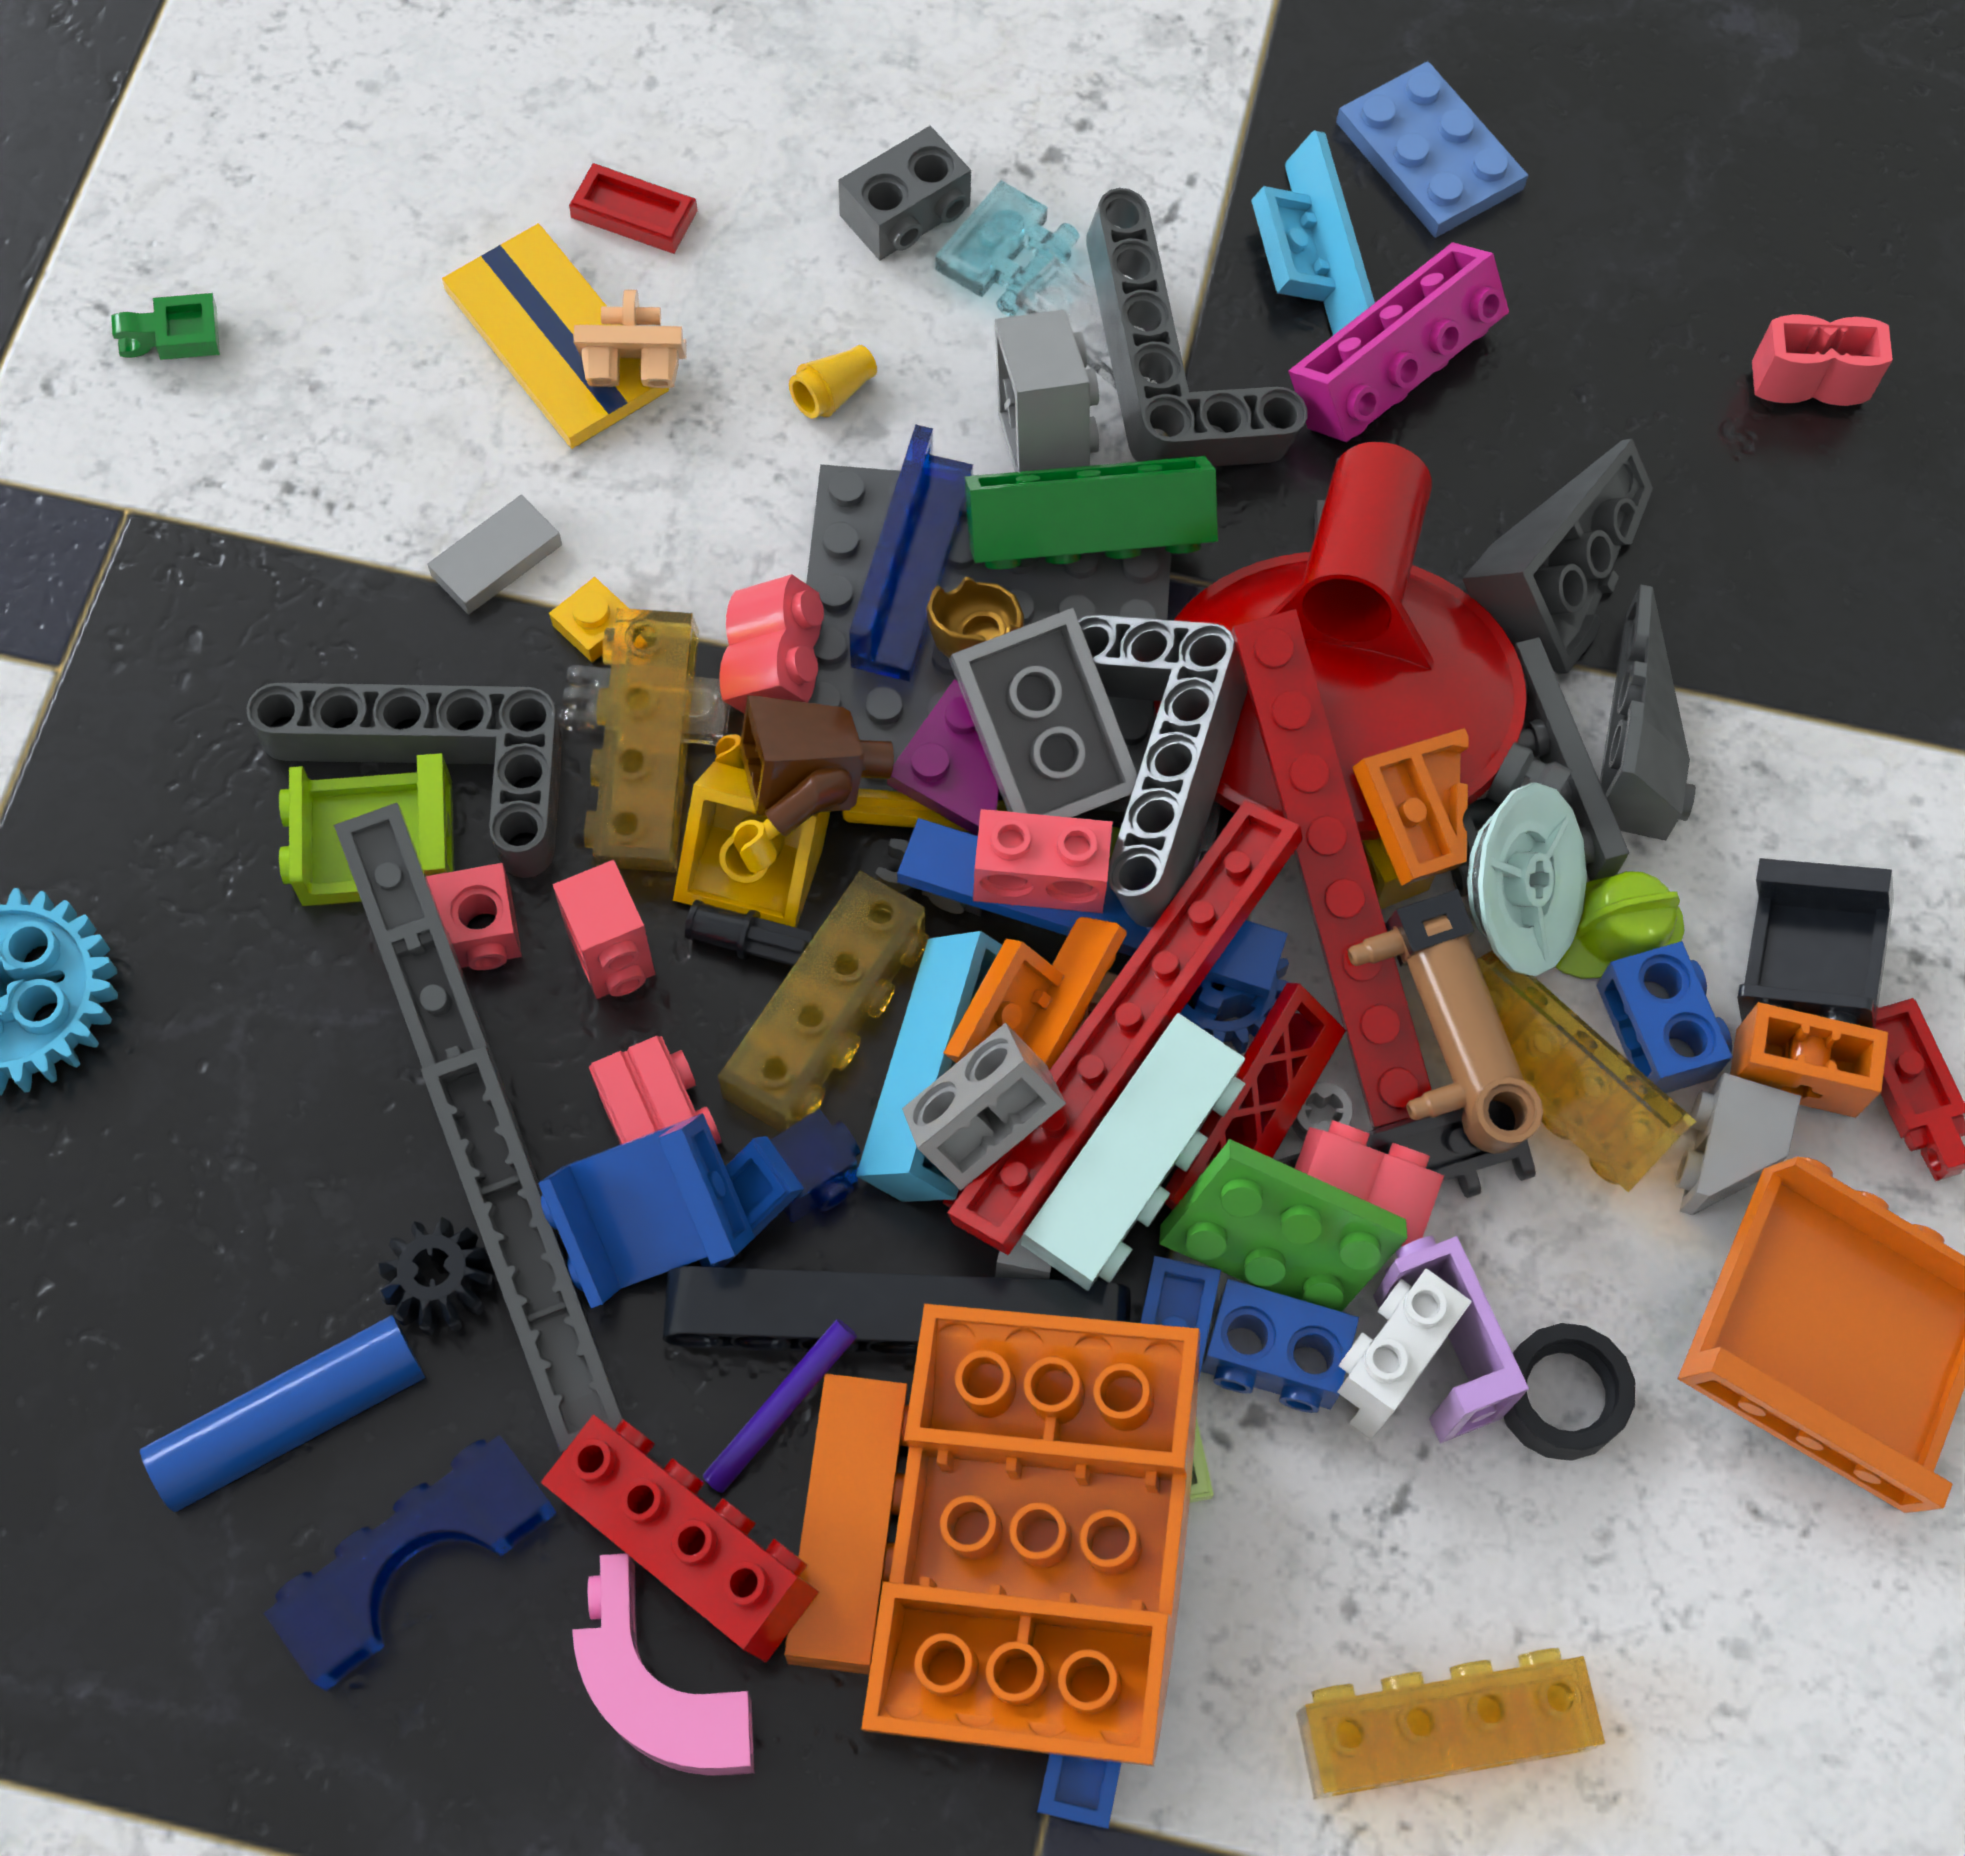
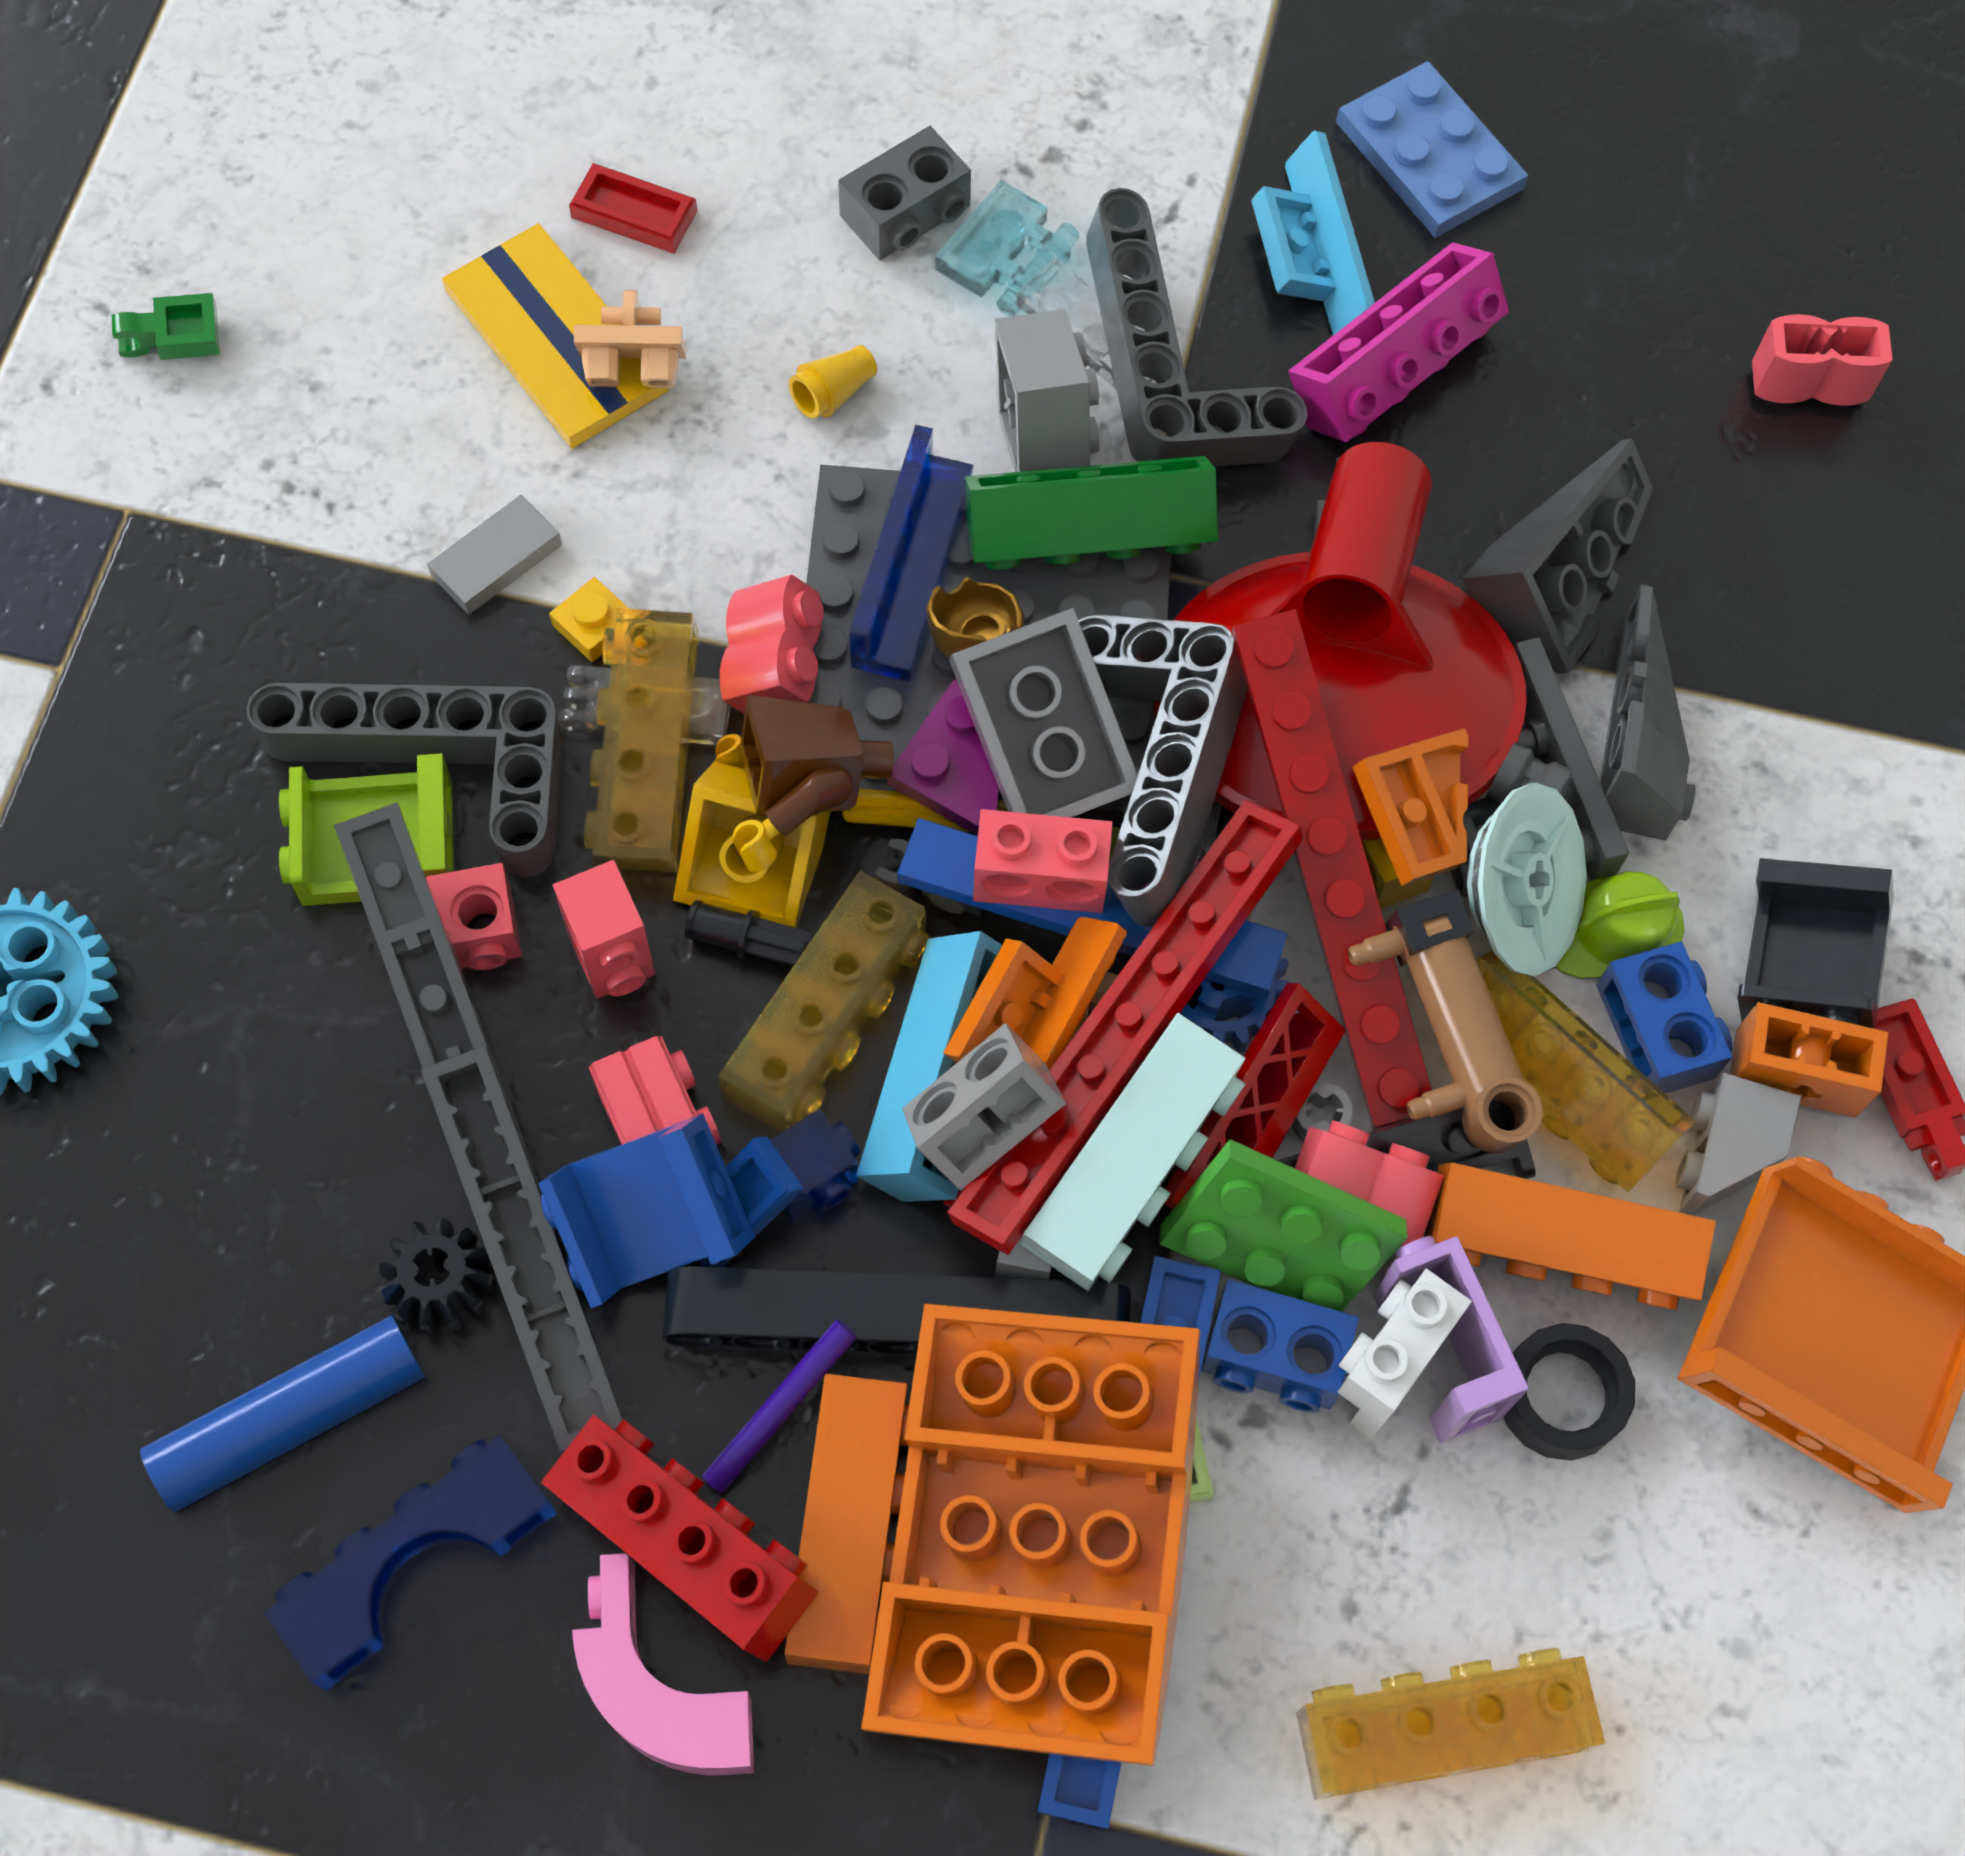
(1574, 1234): none -> orange brick

